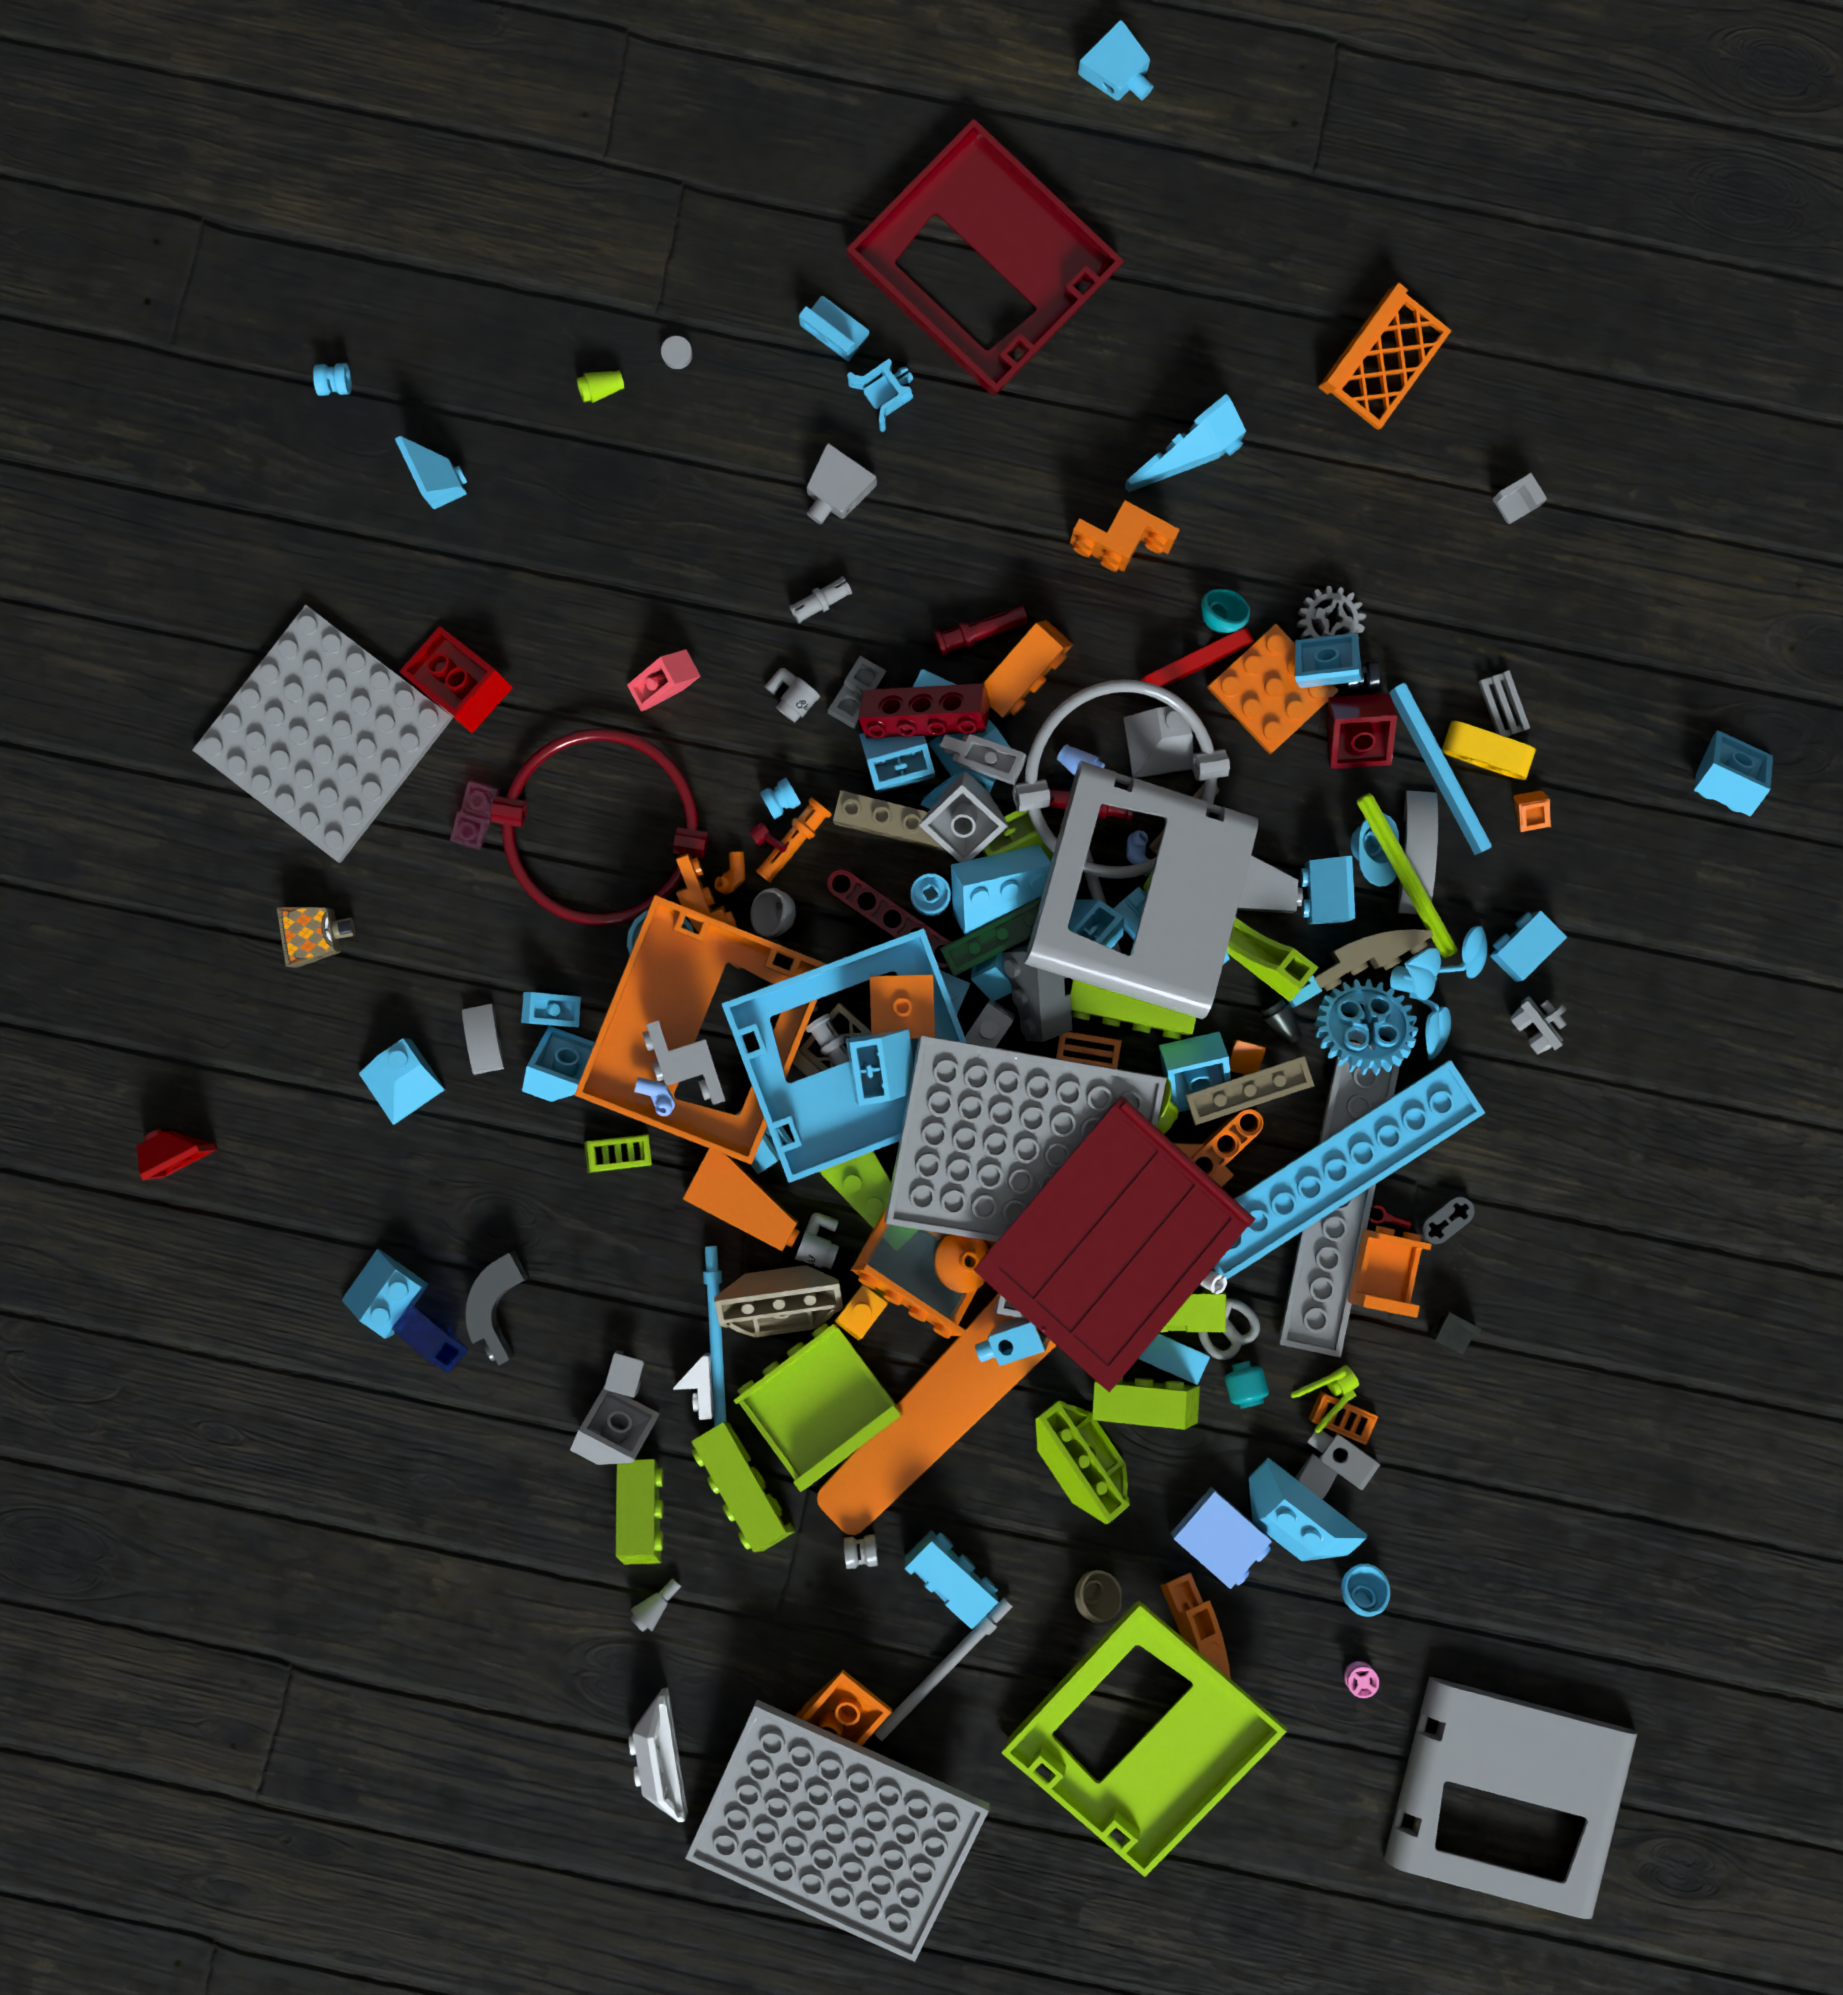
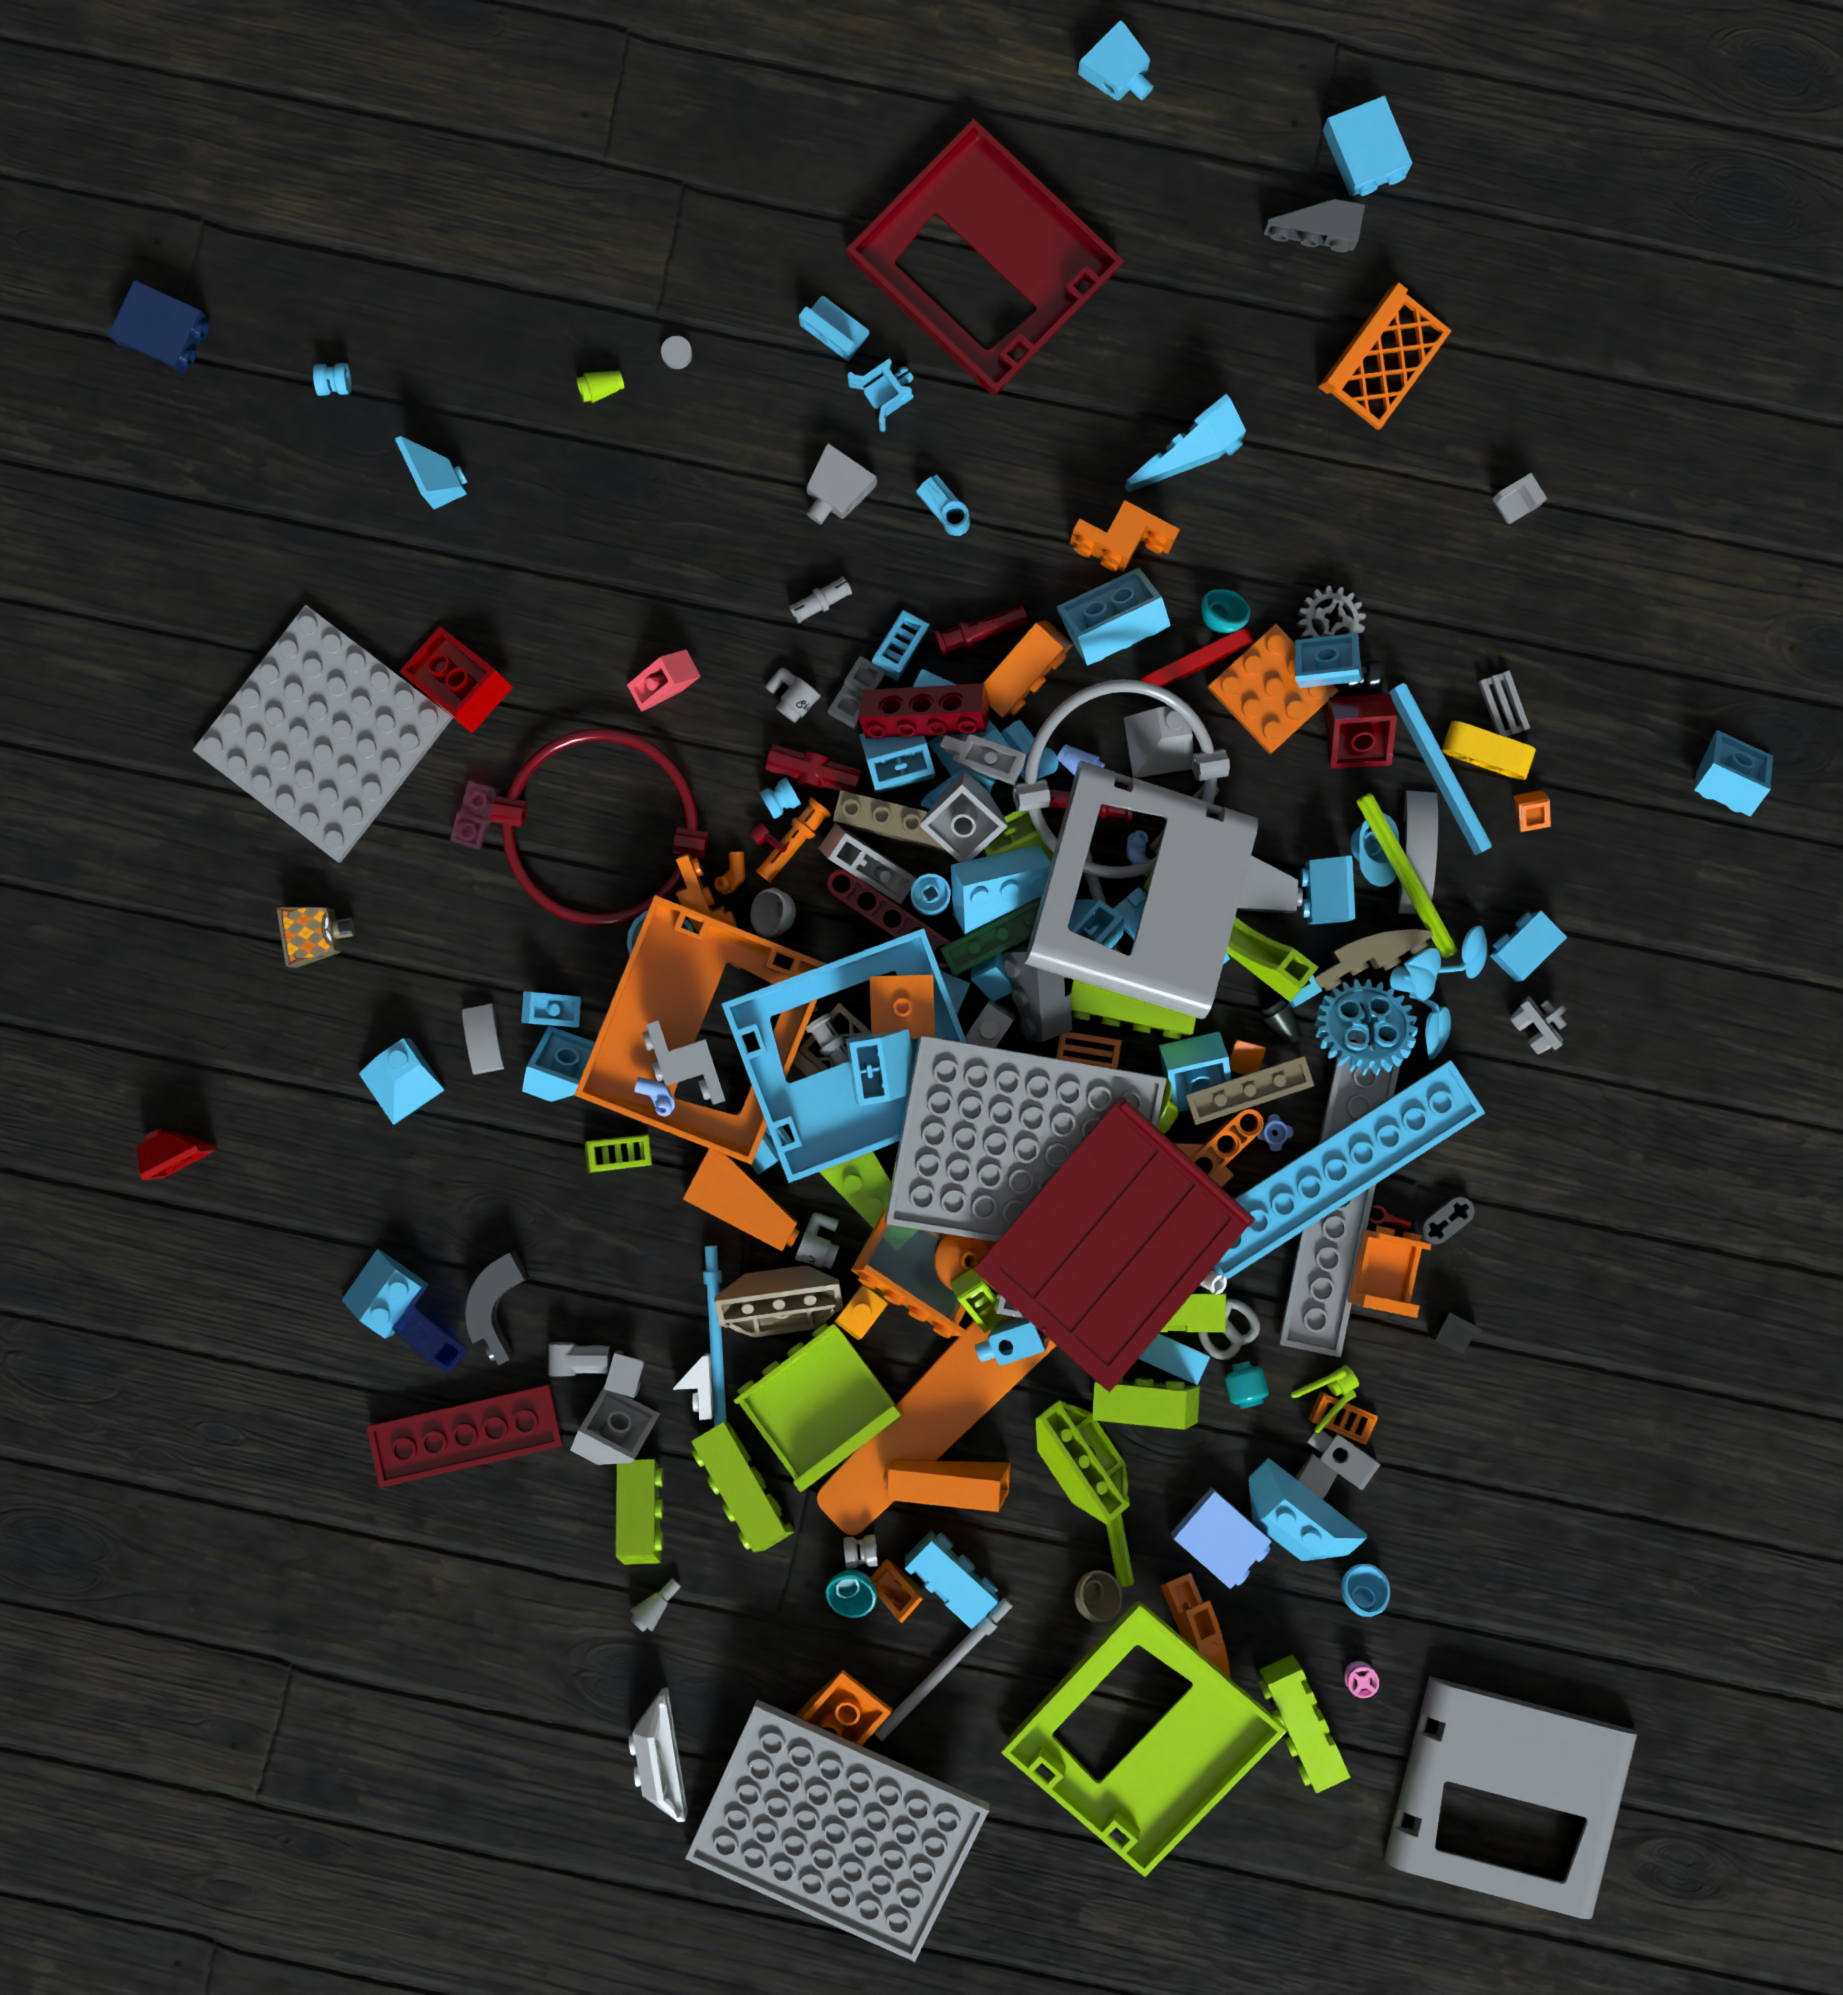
(159, 327): none -> dark blue panel
(464, 1435): none -> dark red plate
(570, 1358): none -> light grey piece
(812, 770): none -> dark red piece
(851, 1593): none -> teal piece
(867, 863): none -> light grey slope
(896, 669): none -> medium azure slope
(896, 1590): none -> orange slope
(943, 504): none -> medium azure piece
(949, 1483): none -> orange slope
(967, 1287): none -> lime slope
(1021, 739): none -> medium azure piece
(1114, 616): none -> medium azure slope
(1120, 1552): none -> lime axle
(1284, 1132): none -> medium blue plate
(1305, 1724): none -> lime wedge
(1325, 224): none -> dark grey slope
(1367, 147): none -> medium azure brick

